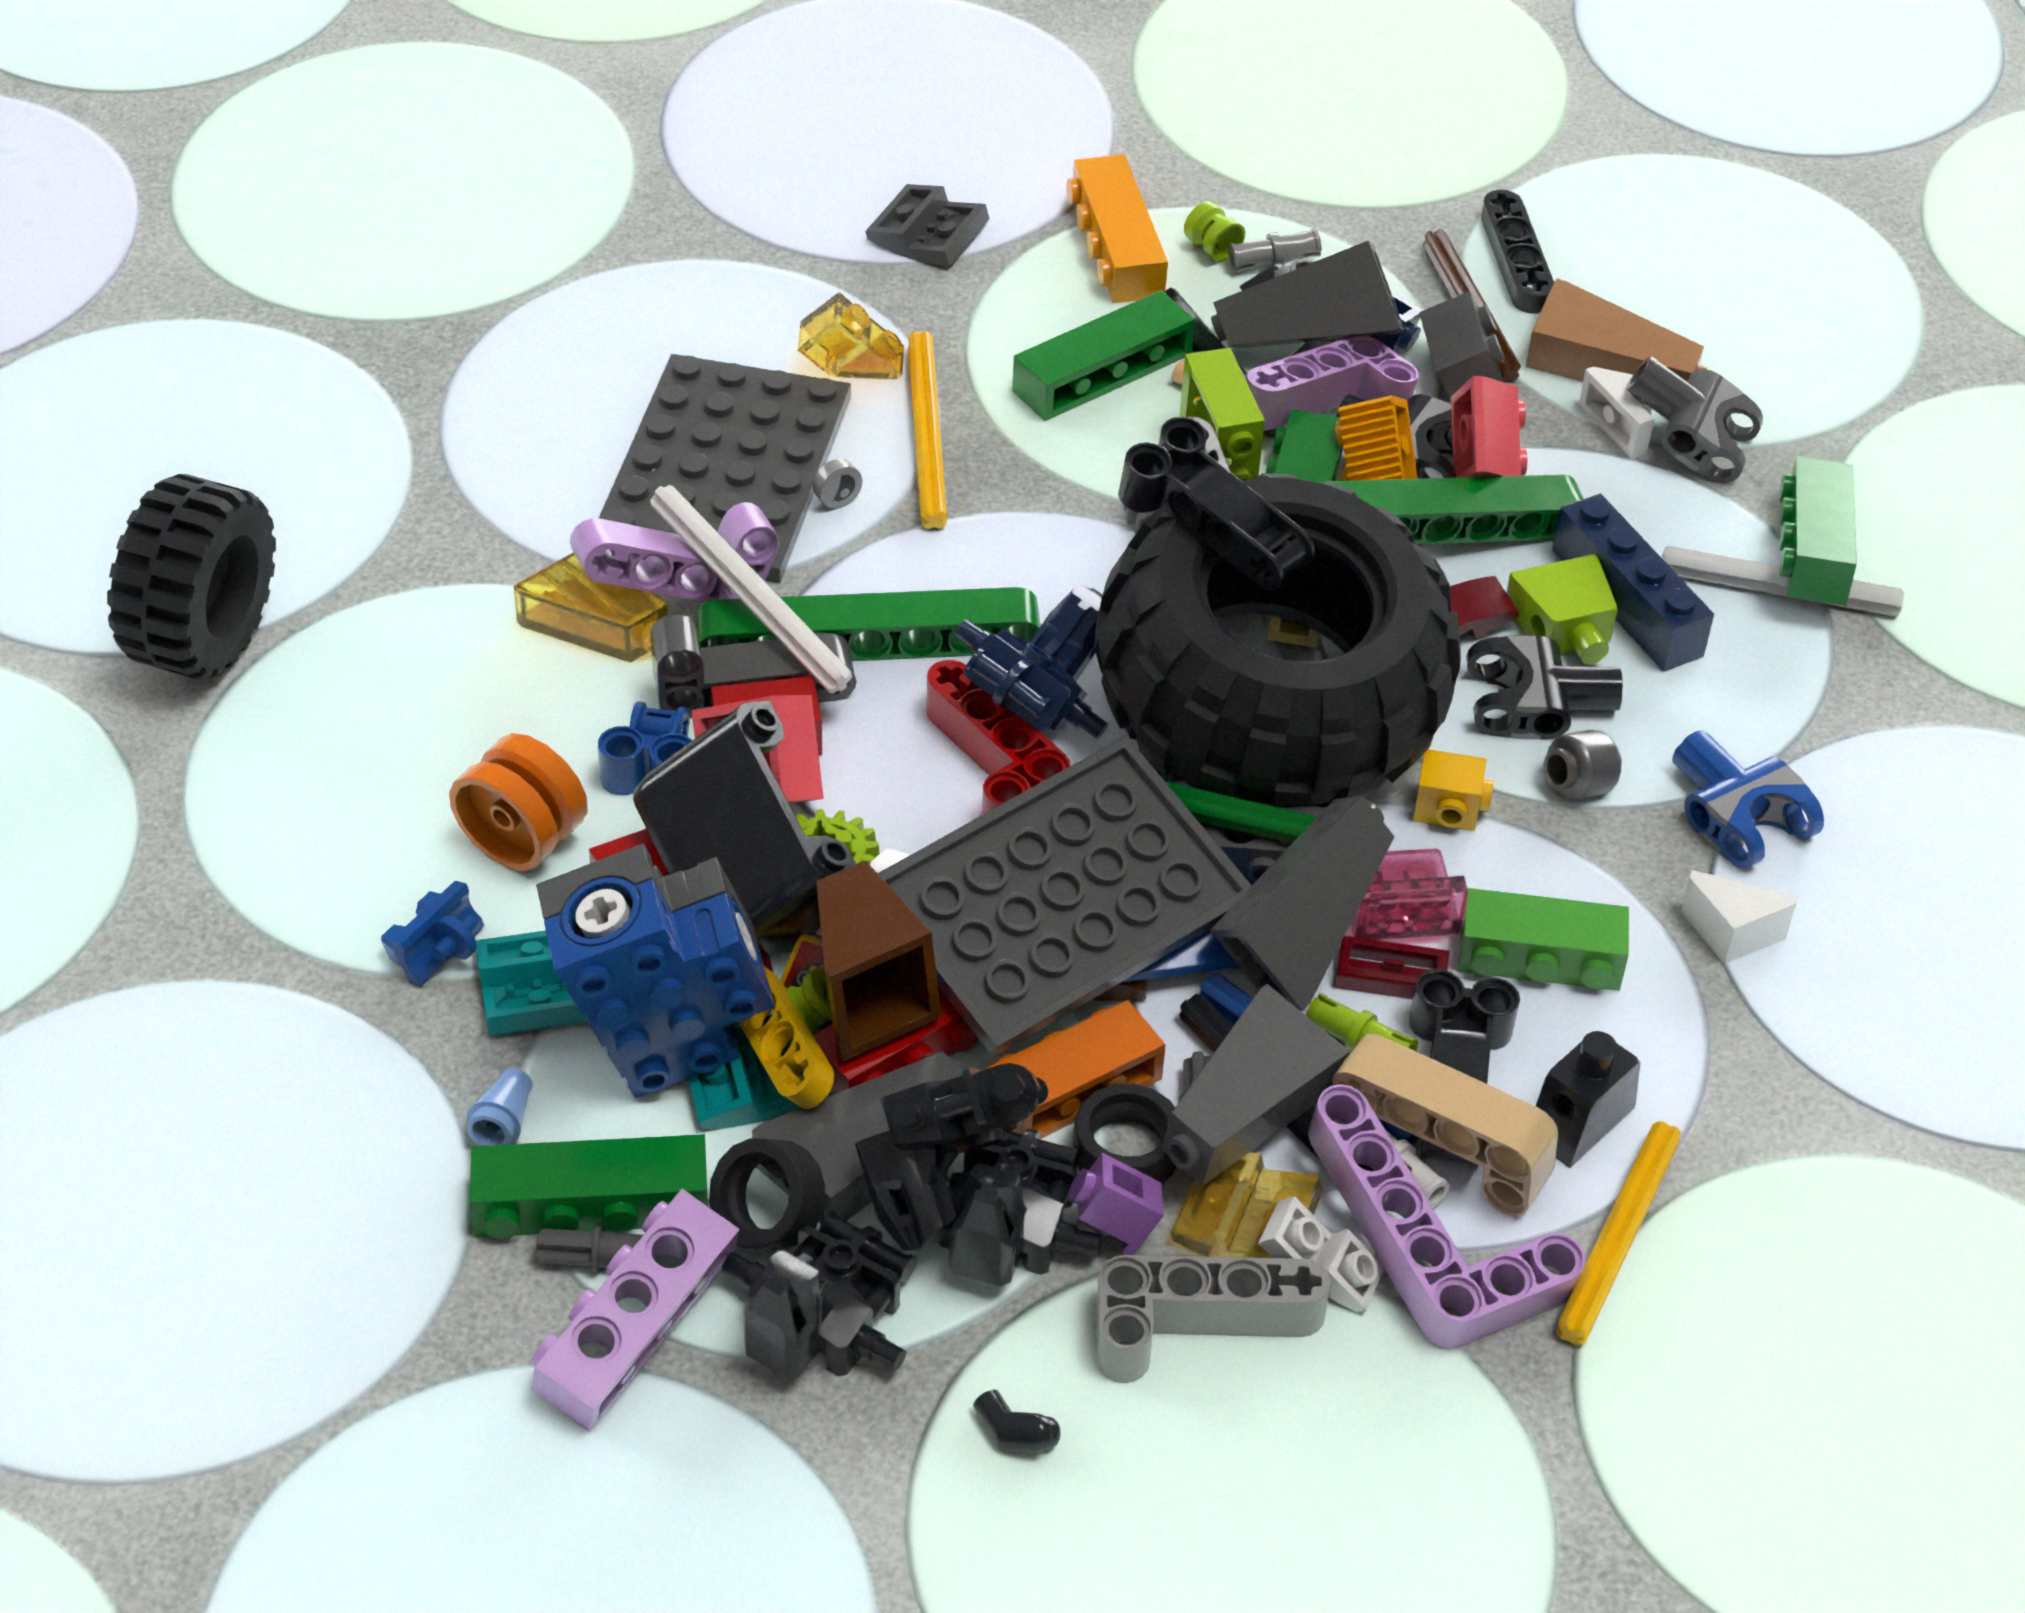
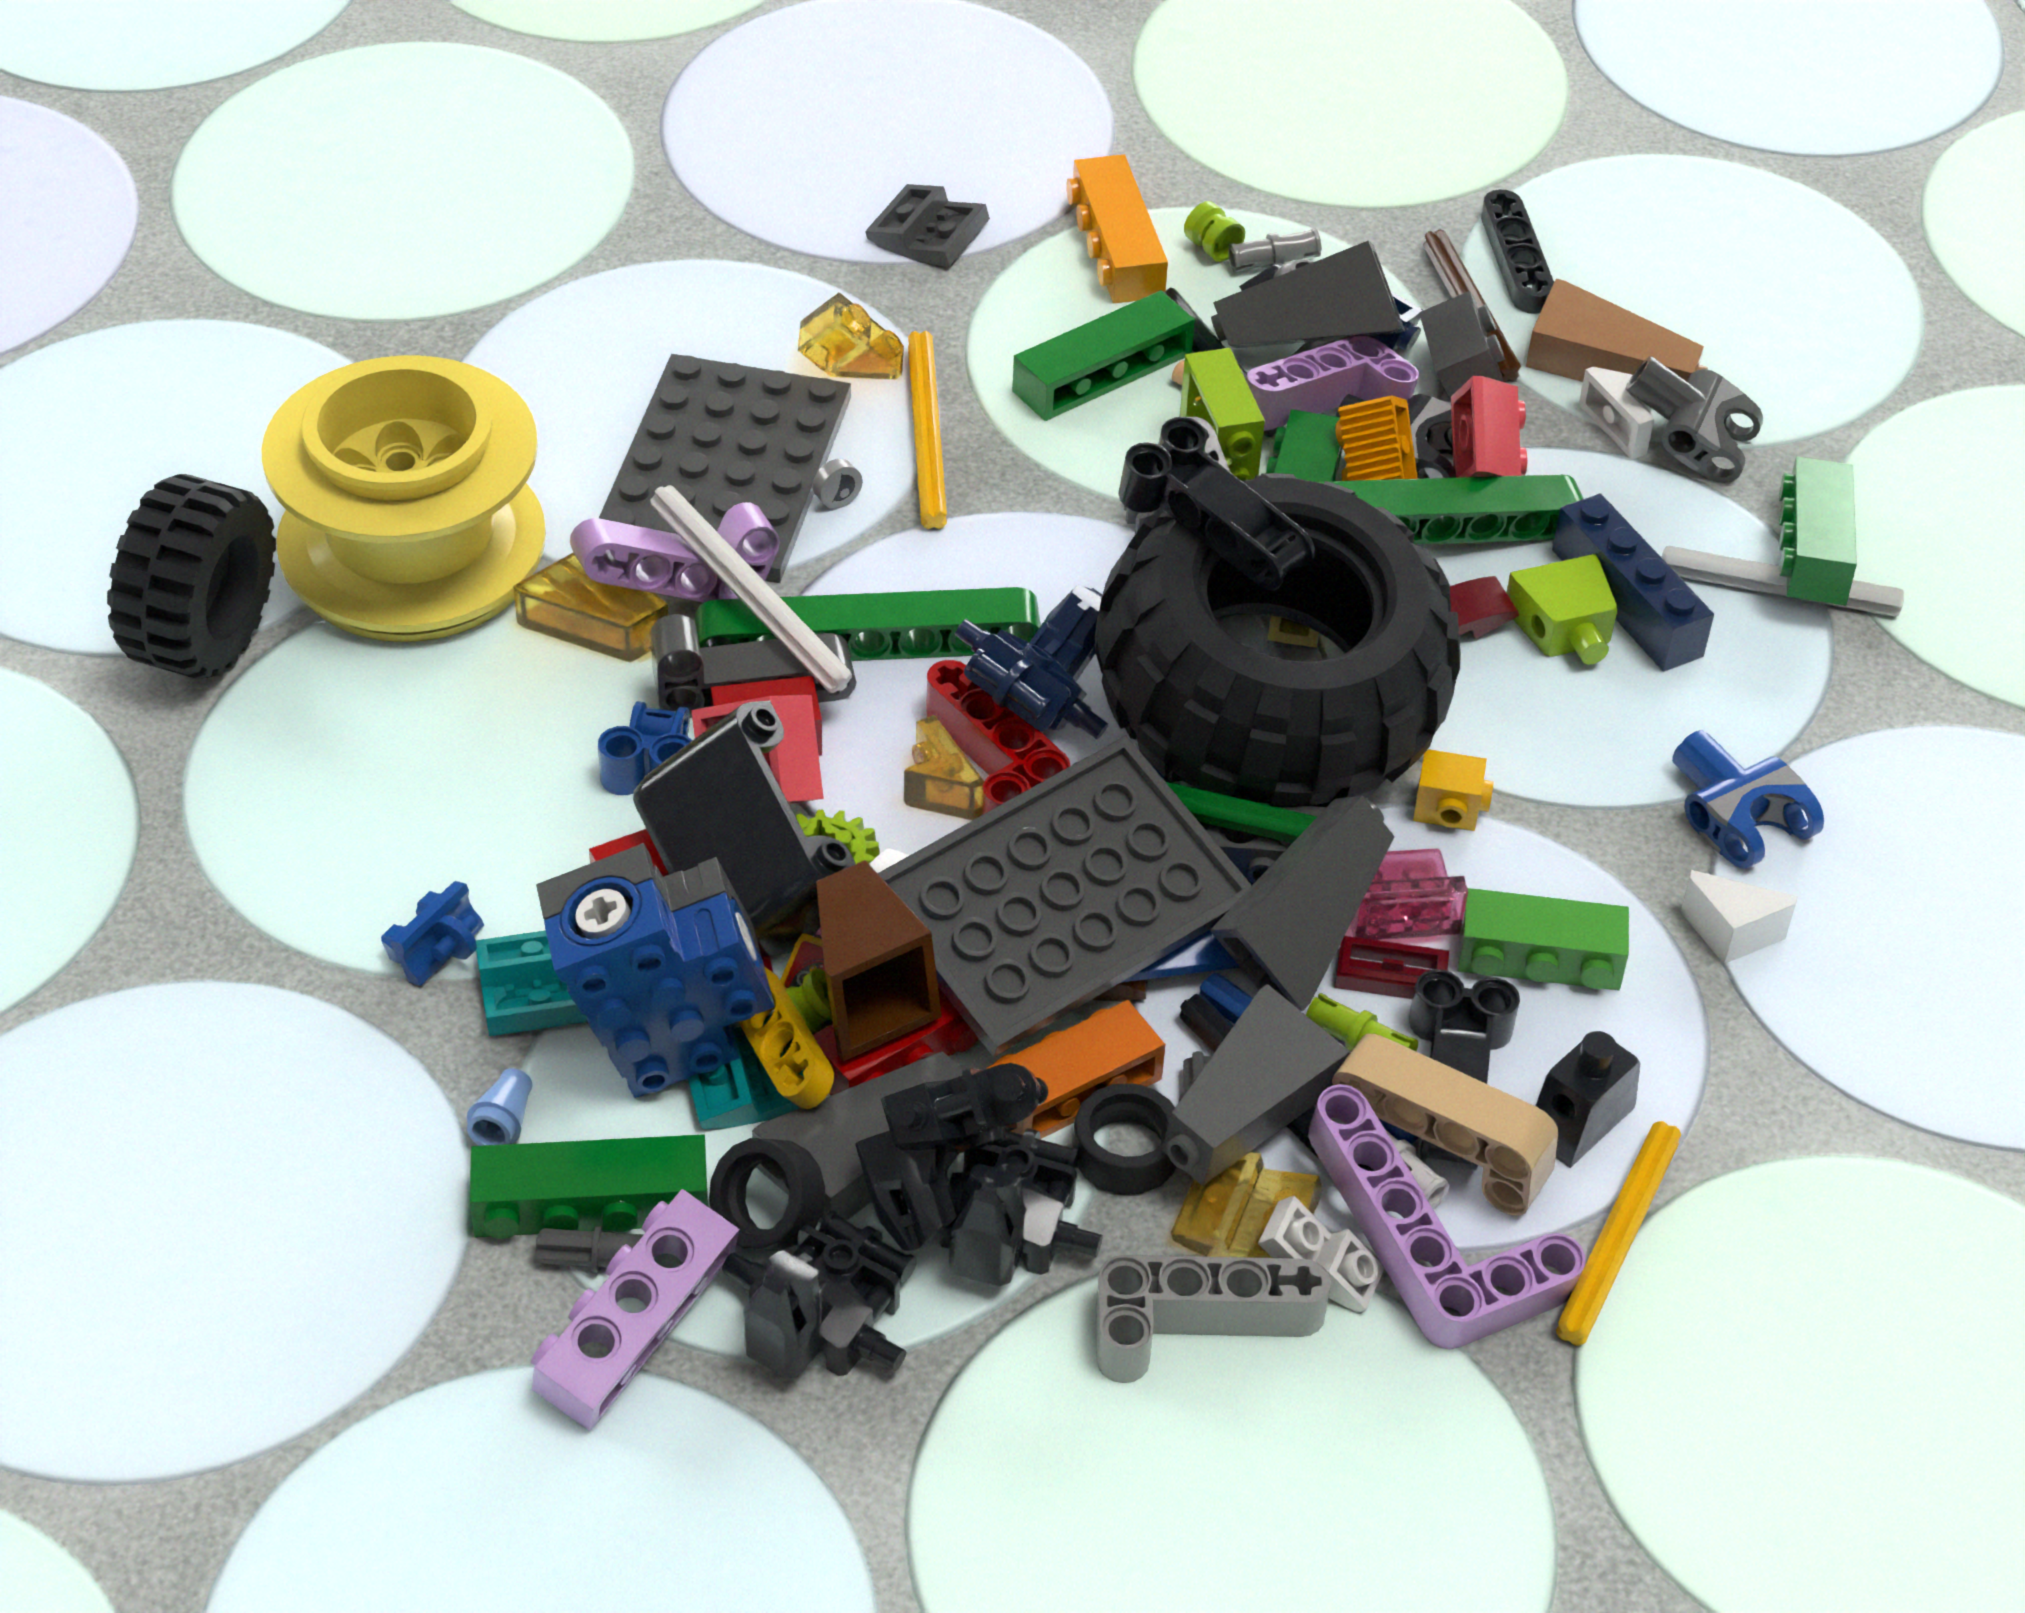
(405, 496): none -> light yellow wheel
(518, 801): orange wheel -> none
(941, 775): none -> clear yellow slope
(1016, 1430): black arm -> none
(1118, 1201): medium lavender brick -> none
(1537, 687): black connector -> none
(1582, 764): flat silver head -> none

